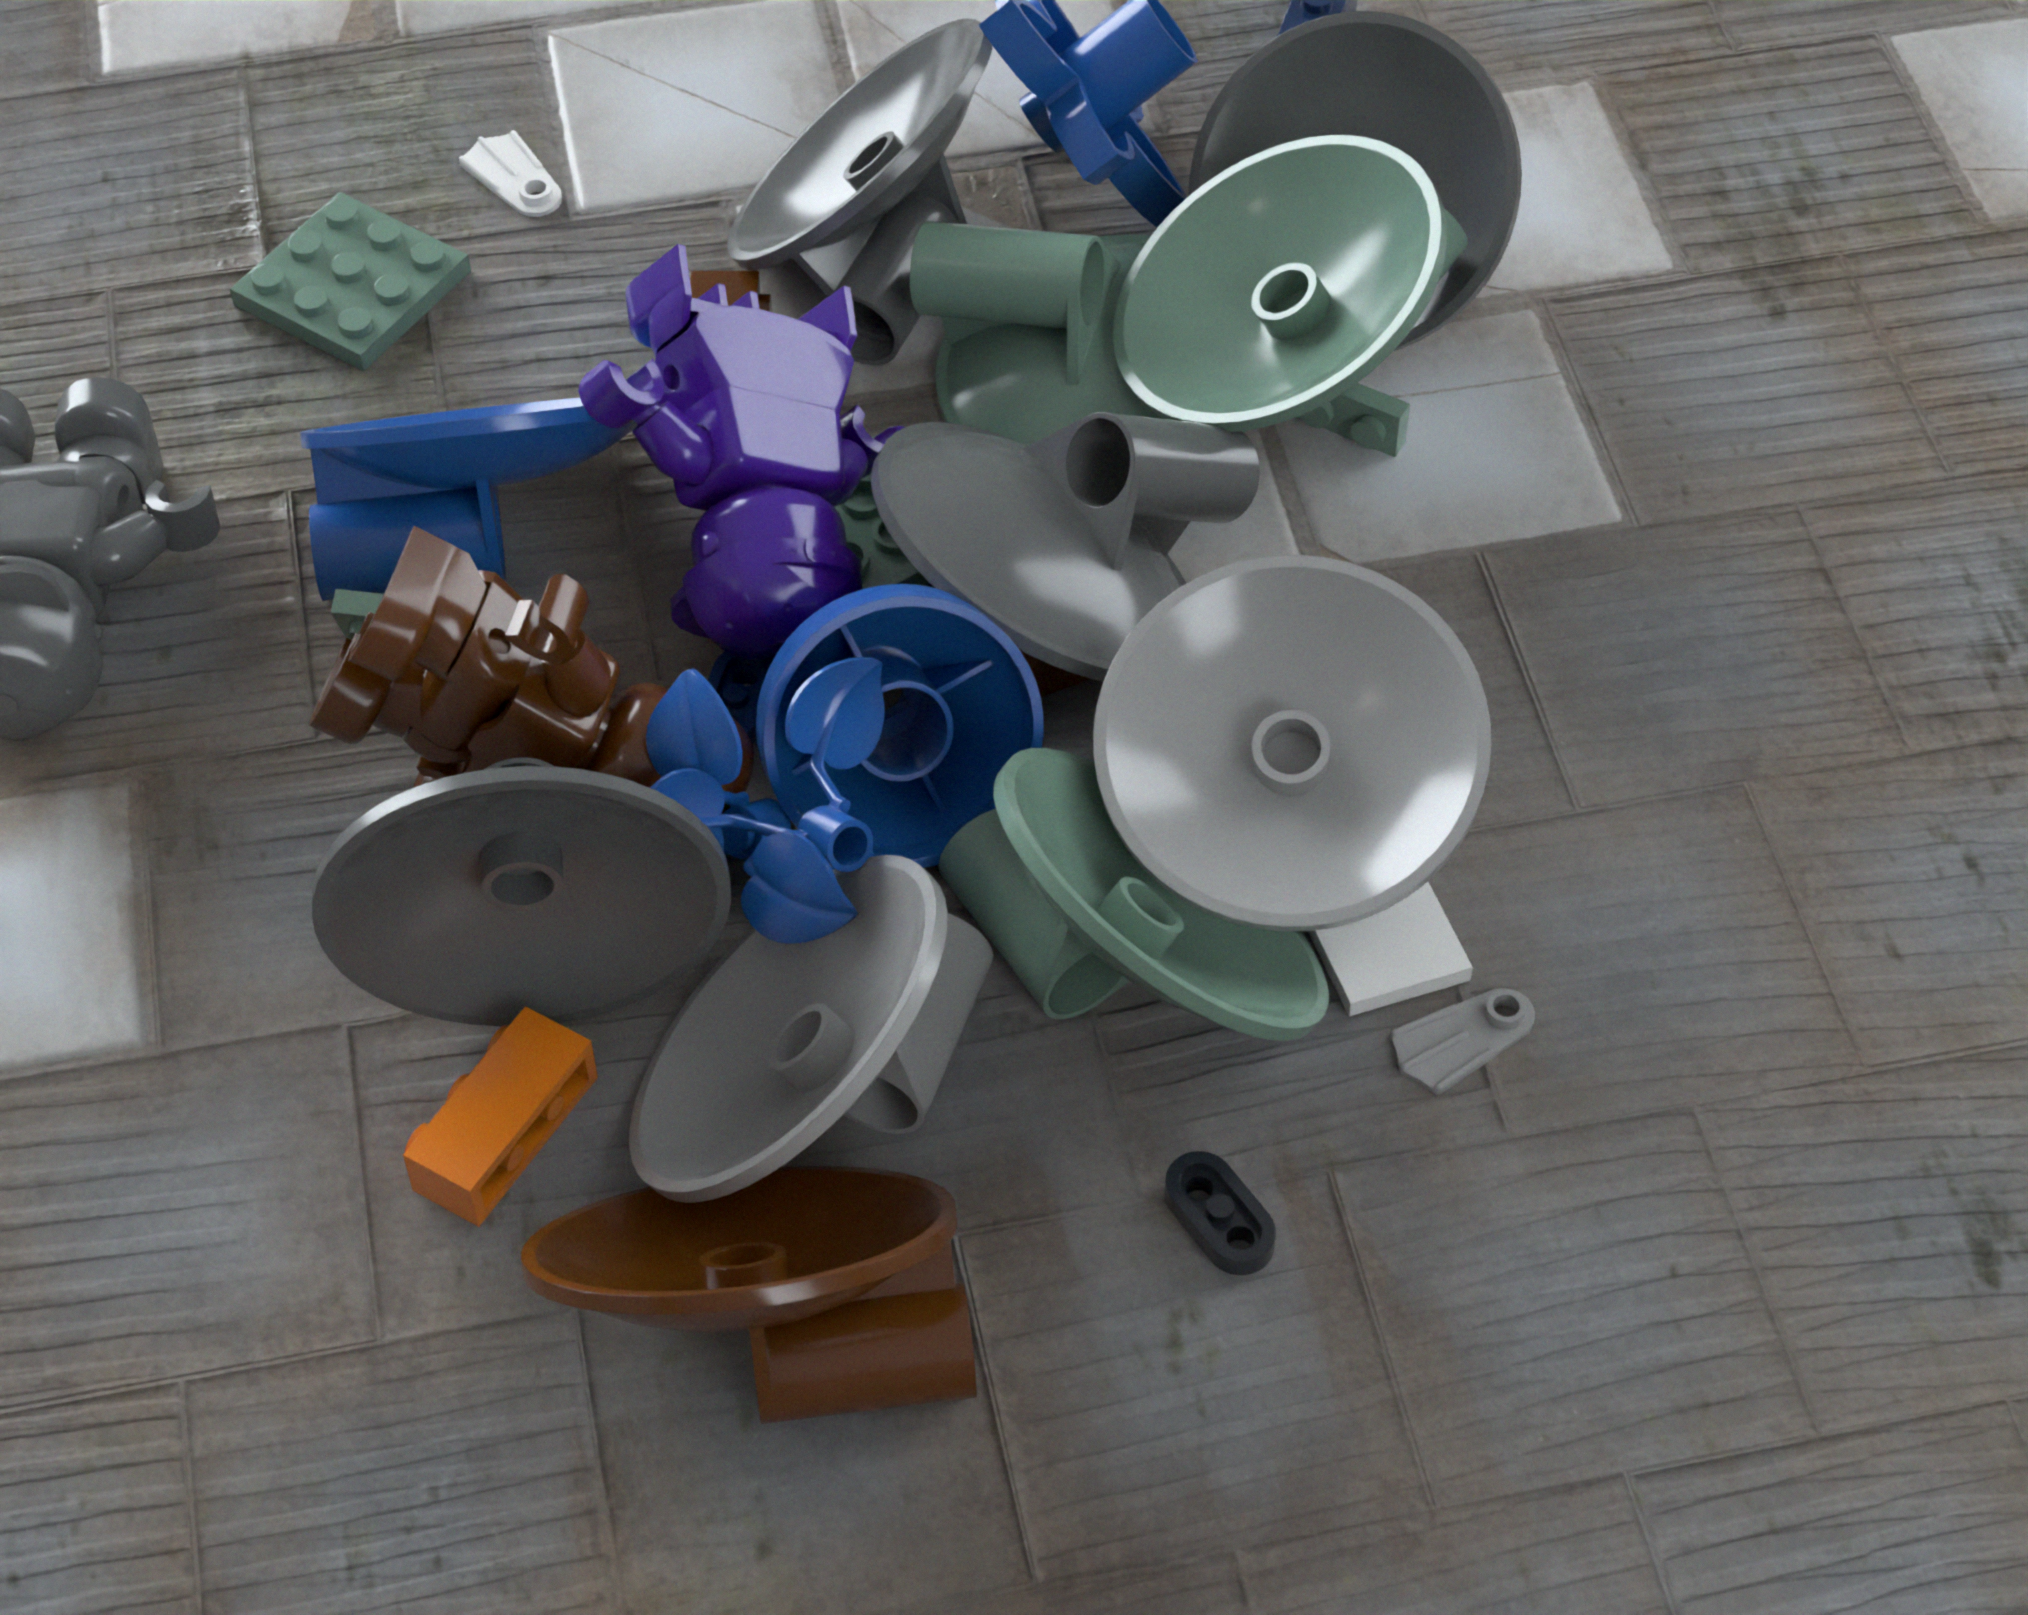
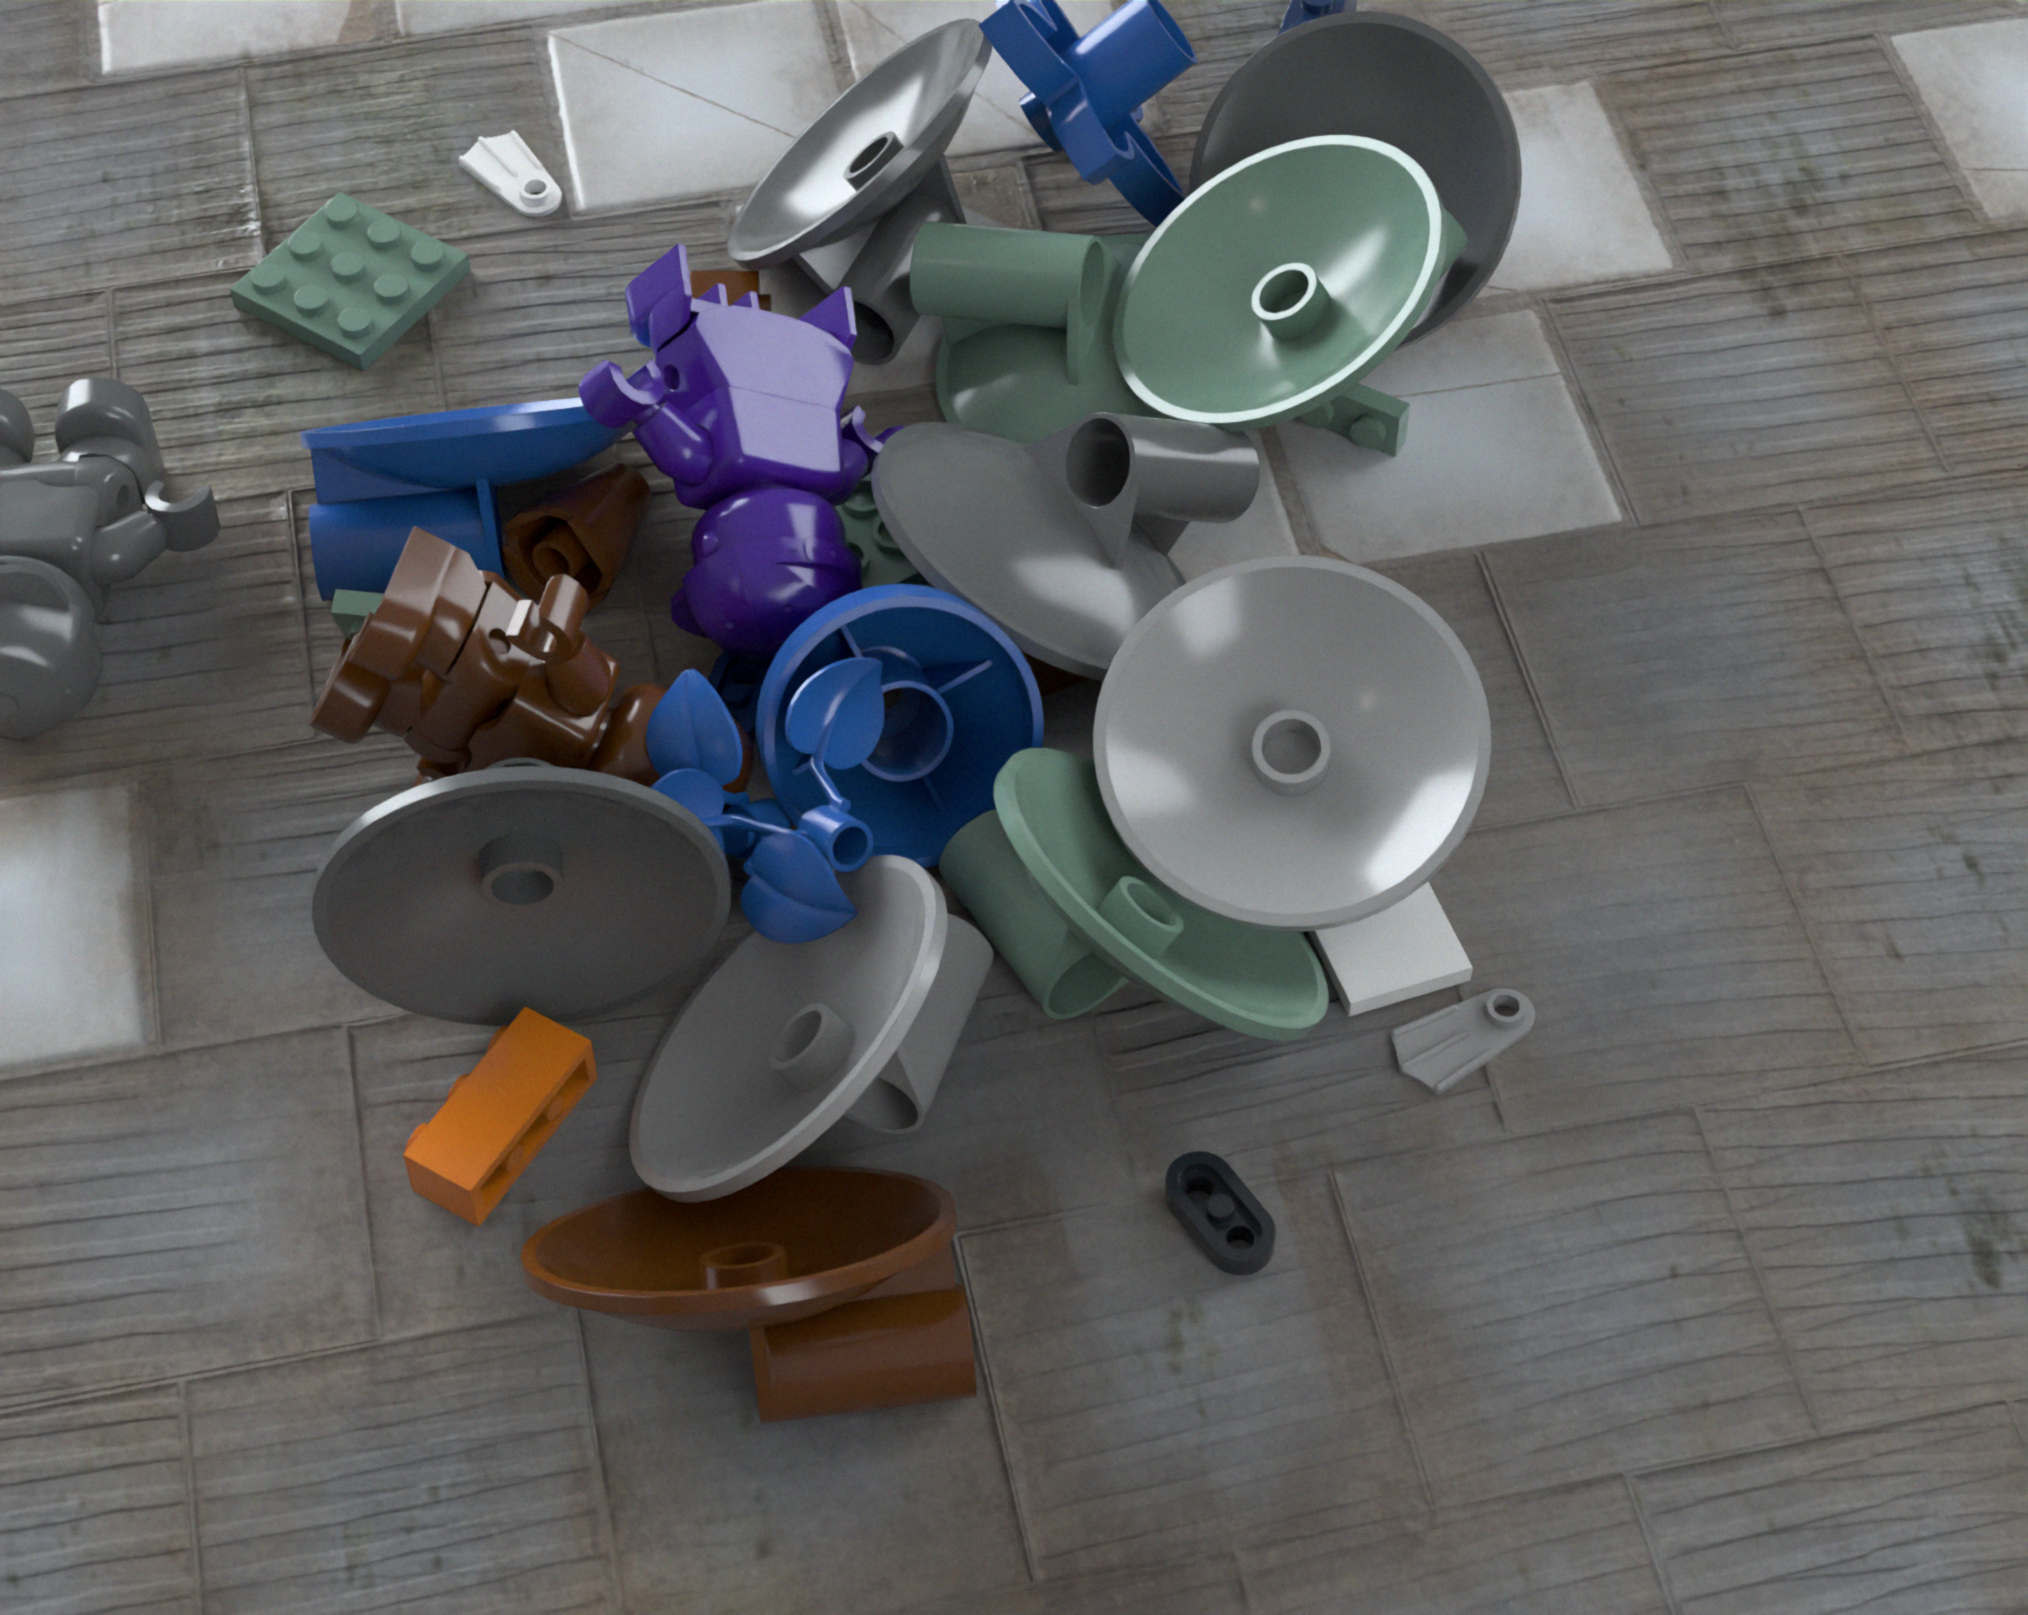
(578, 532): none -> reddish brown cone

